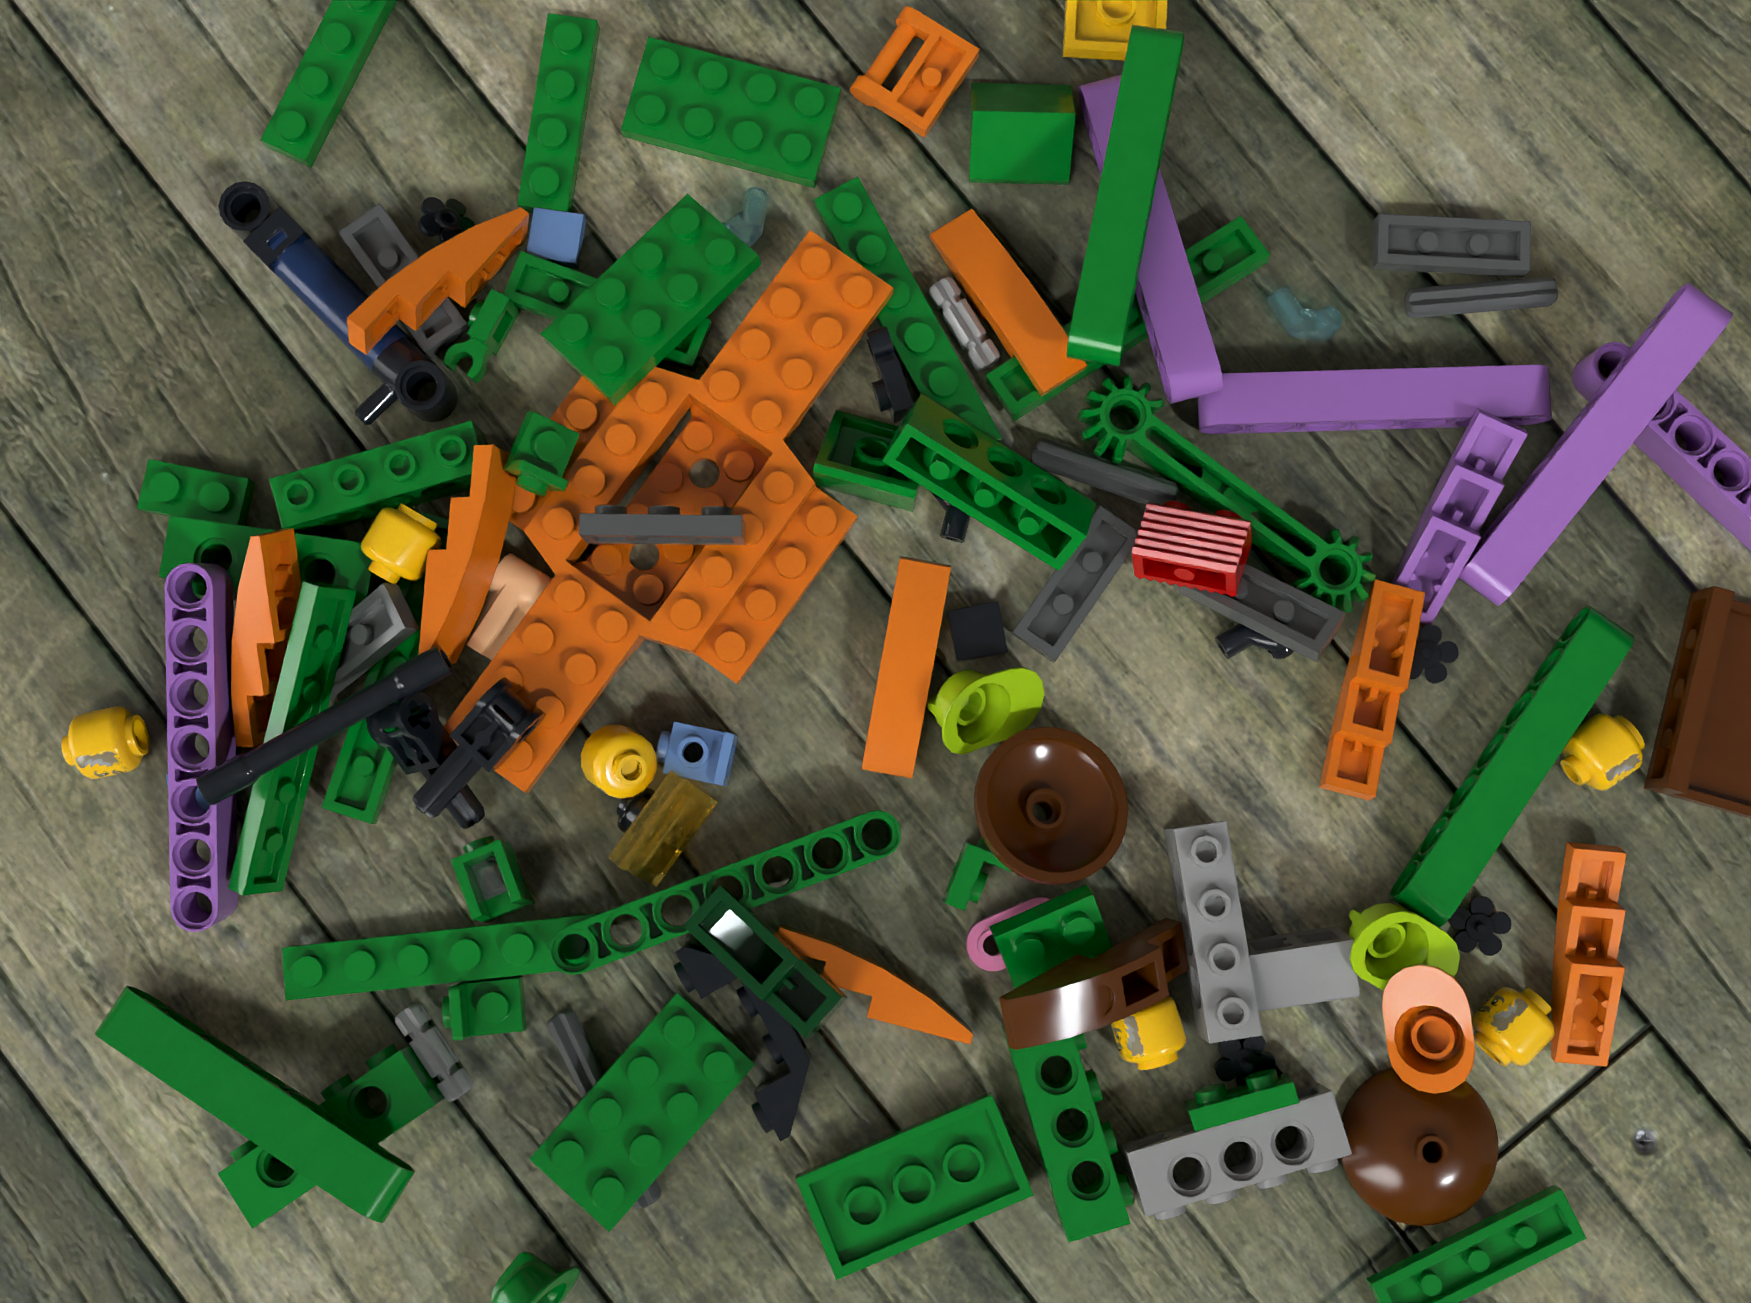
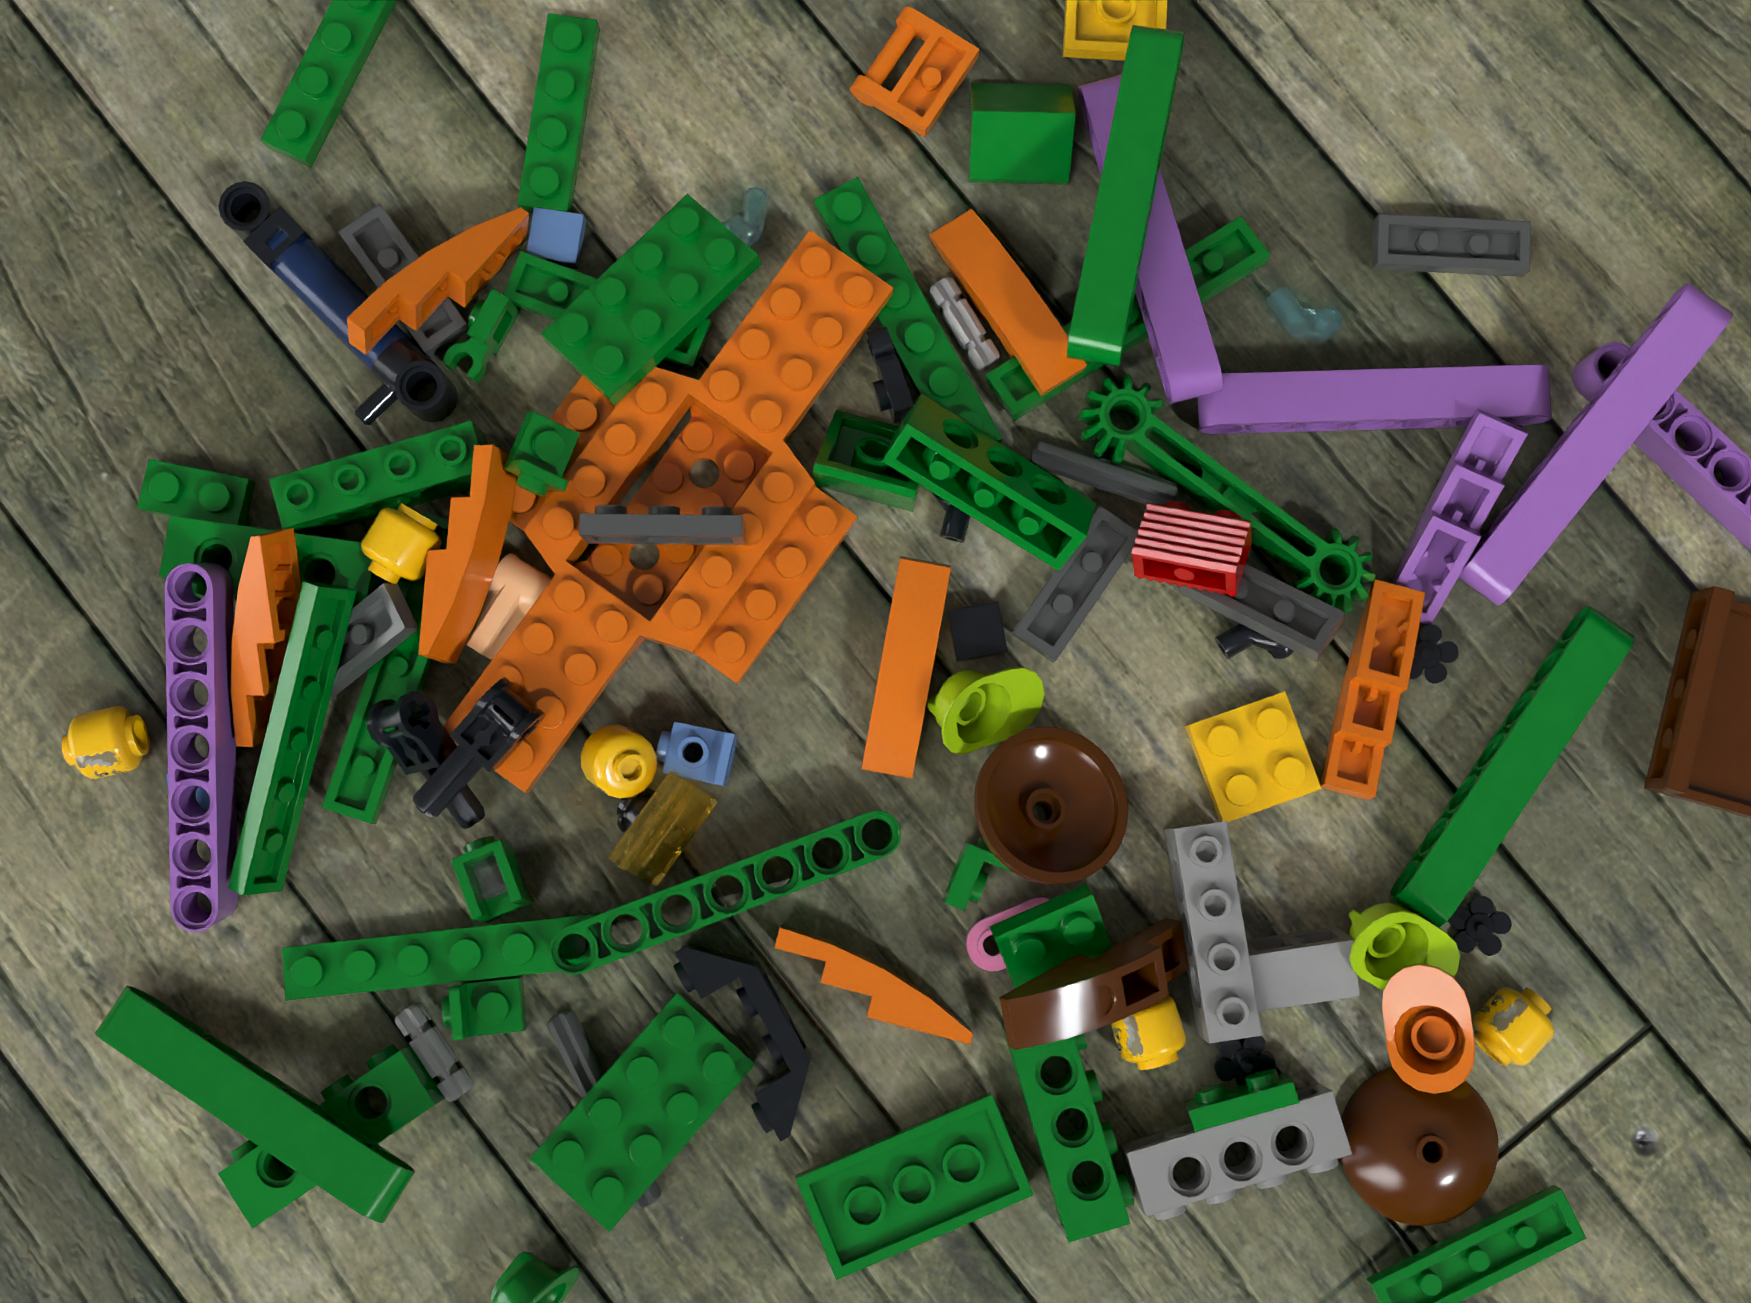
(250, 766): black piece -> none
(443, 219): black plant -> none
(731, 112): green plate -> none
(765, 962): dark green slope -> none
(1253, 757): none -> yellow plate
(1480, 297): dark grey axle -> none
(1585, 954): orange slope -> none
(1602, 752): yellow head -> none

